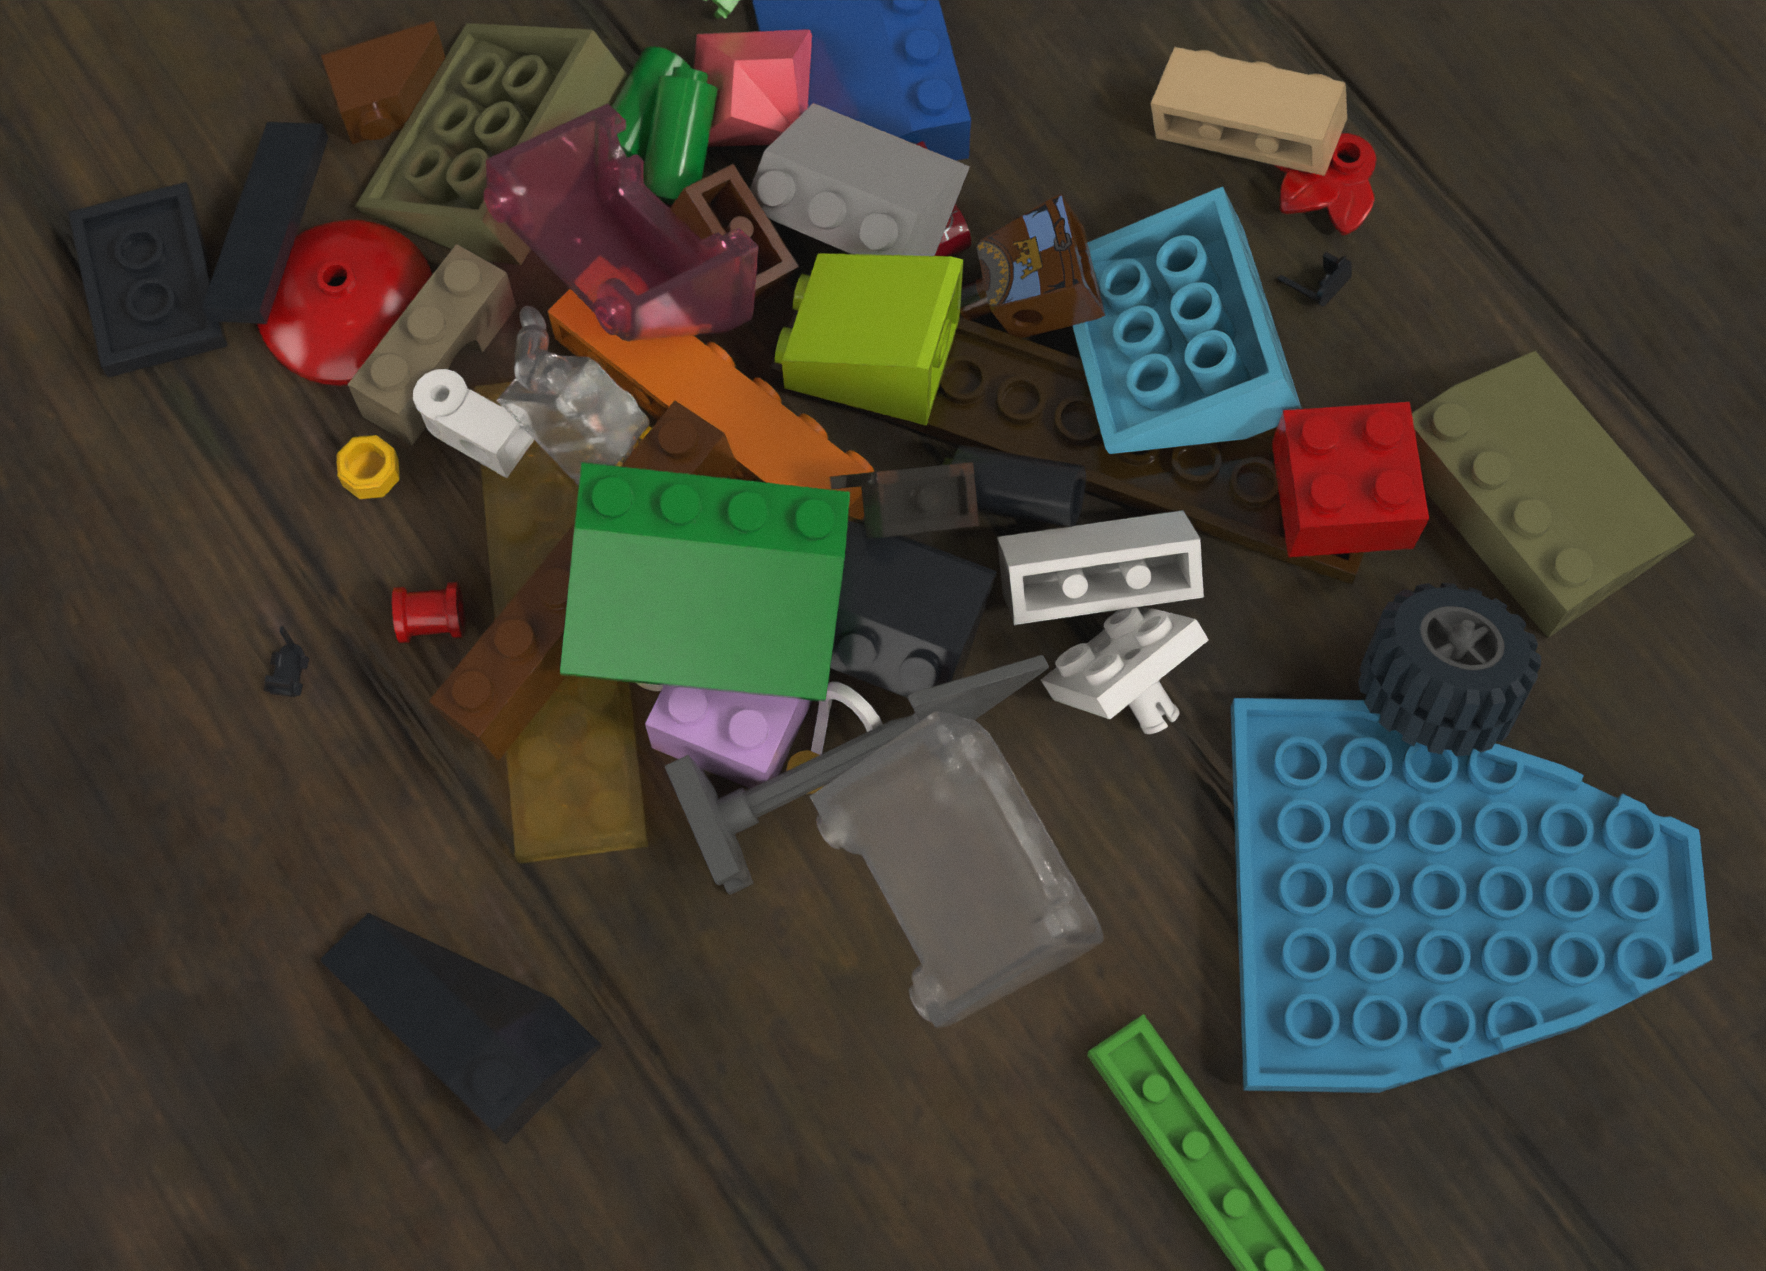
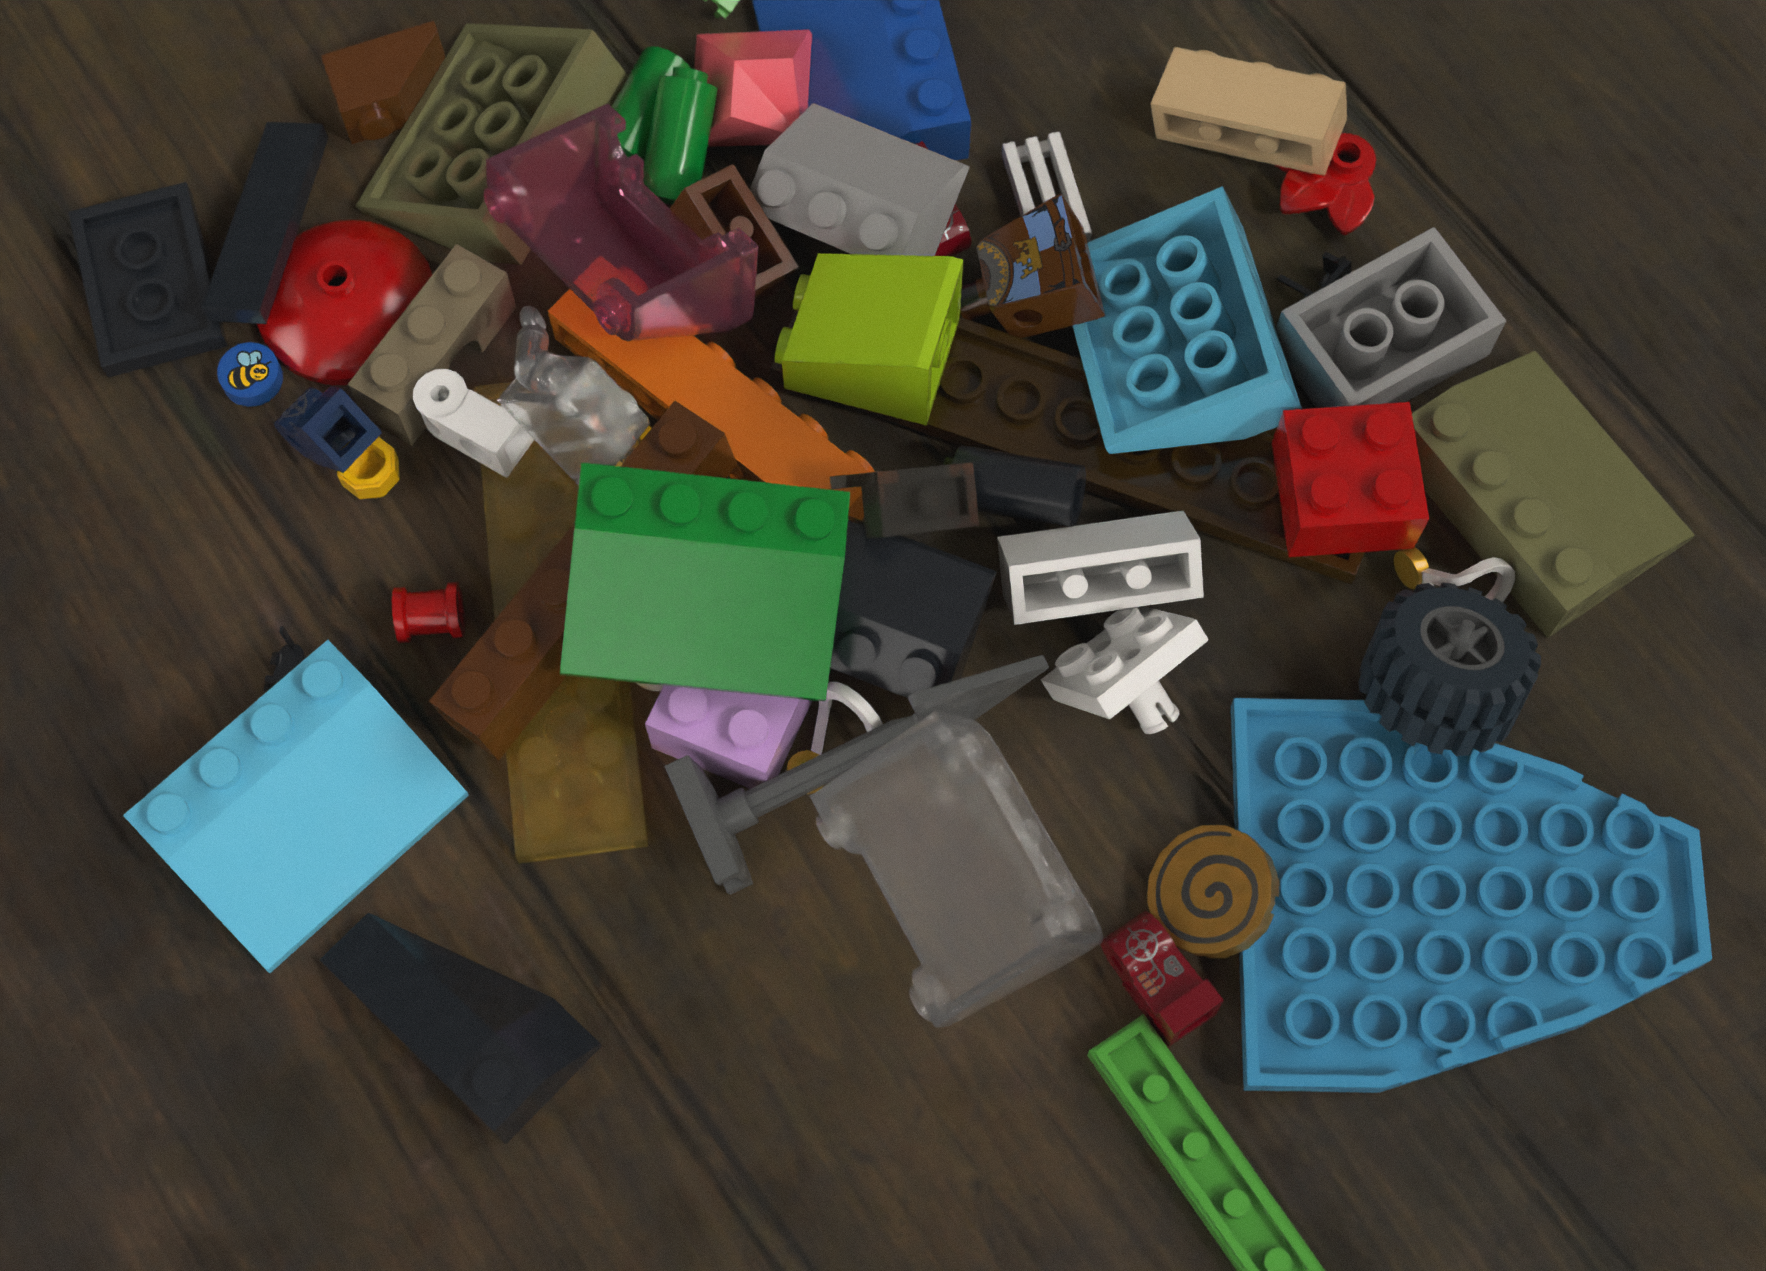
(250, 374): none -> blue tile
(297, 805): none -> medium azure slope
(323, 424): none -> dark blue leg
(1035, 153): none -> white tile
(1160, 978): none -> dark red leg
(1213, 891): none -> pearl gold tile
(1389, 327): none -> light grey brick
(1414, 570): none -> white piece

